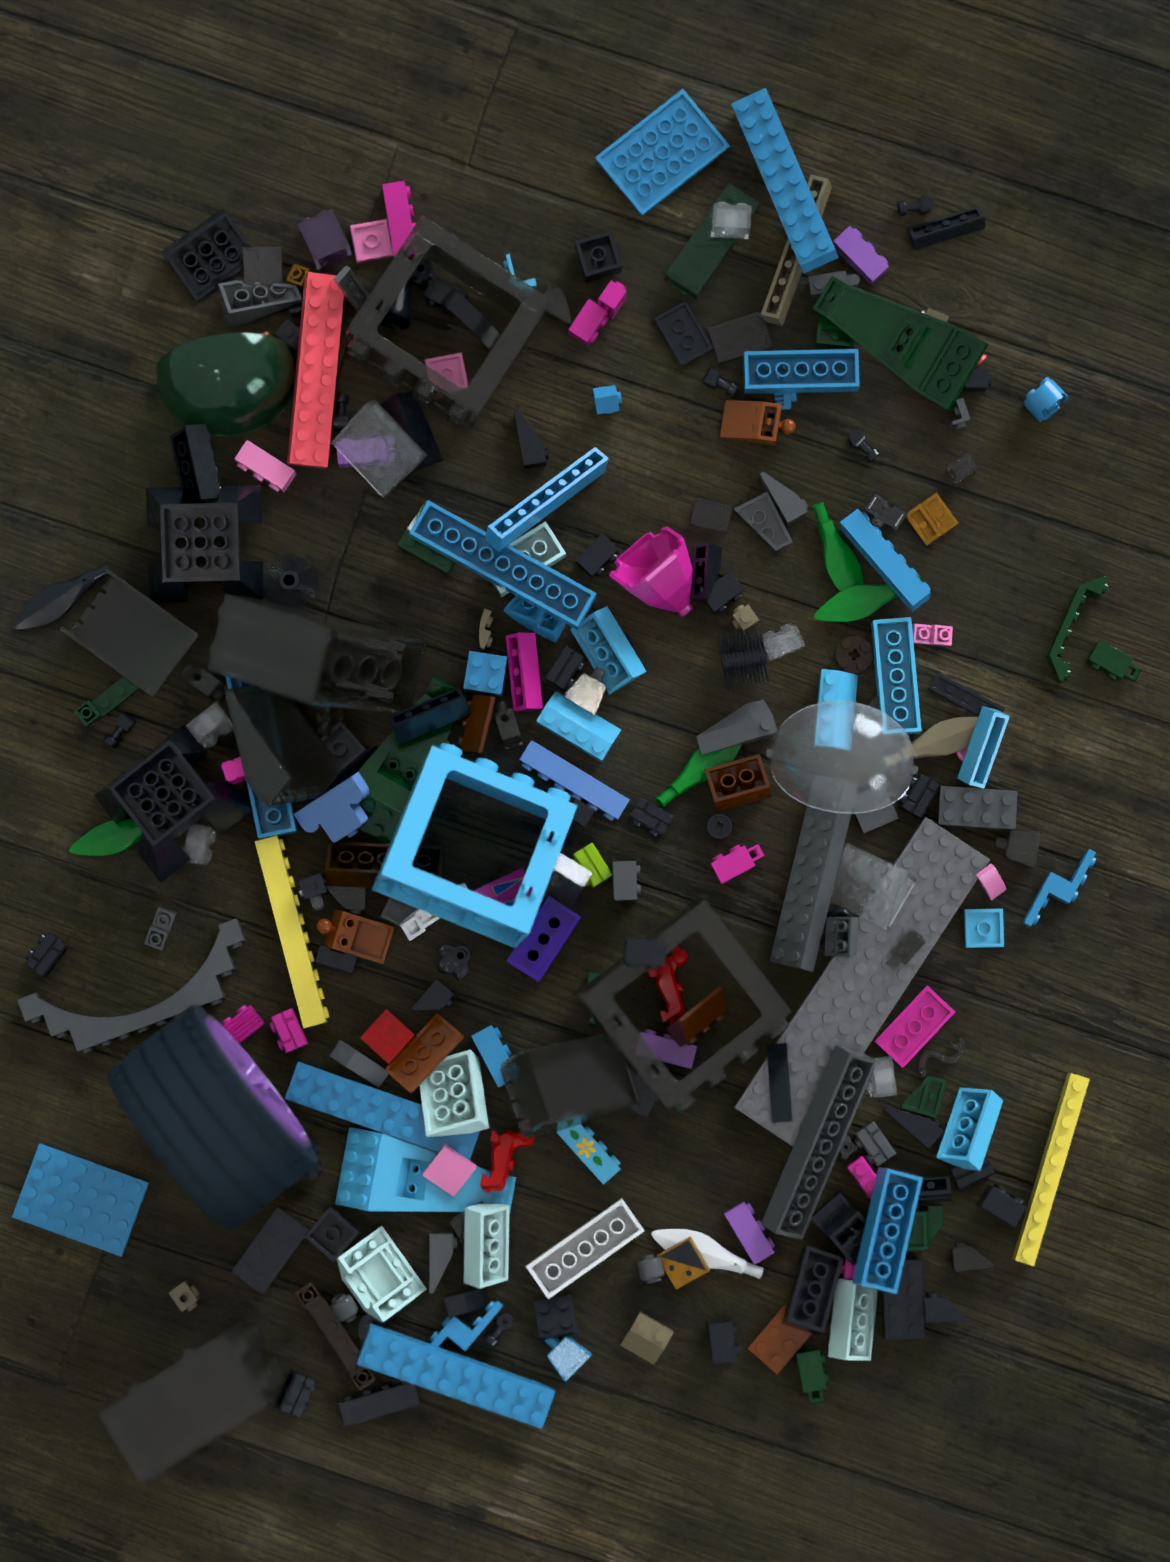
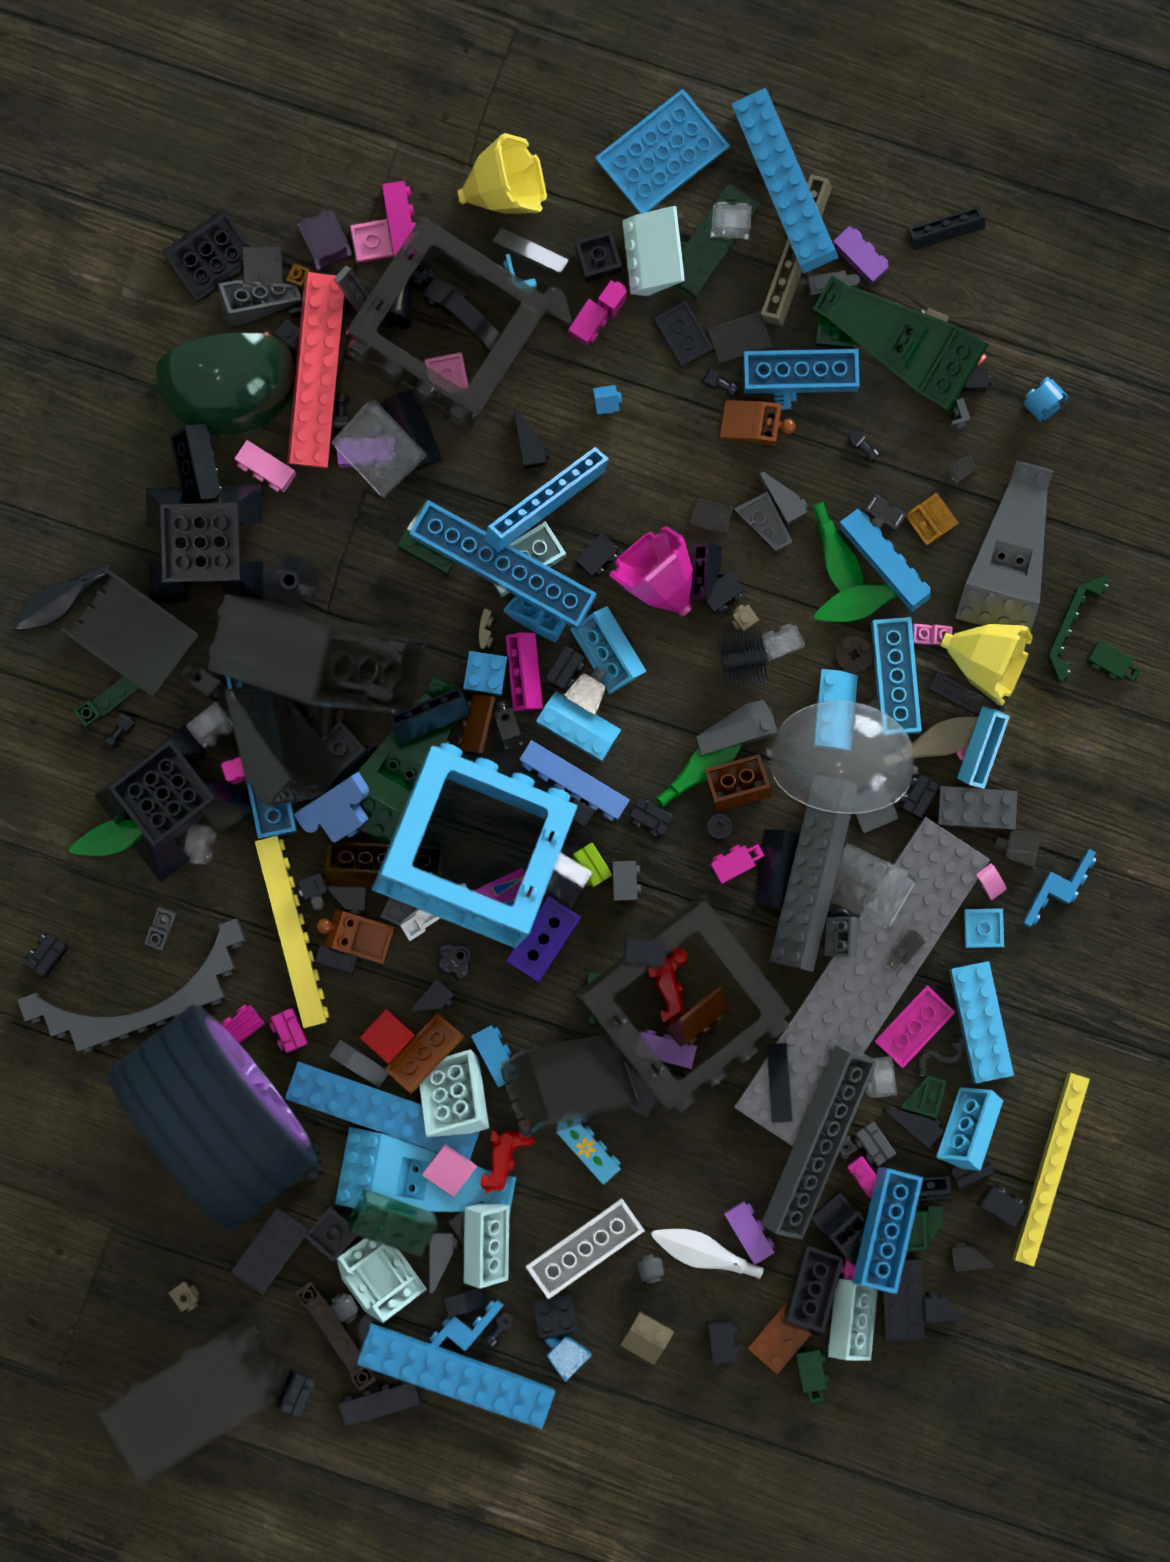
(80, 1199): dark azure plate -> none
(392, 1223): none -> clear green brick
(505, 178): none -> light yellow piece
(530, 252): none -> dark grey slope
(653, 251): none -> light aqua slope
(683, 1262): tile -> none
(775, 867): none -> black slope
(922, 206): black leg -> none
(981, 1022): none -> medium azure brick
(990, 657): none -> light yellow piece
(1002, 588): none -> dark grey wing

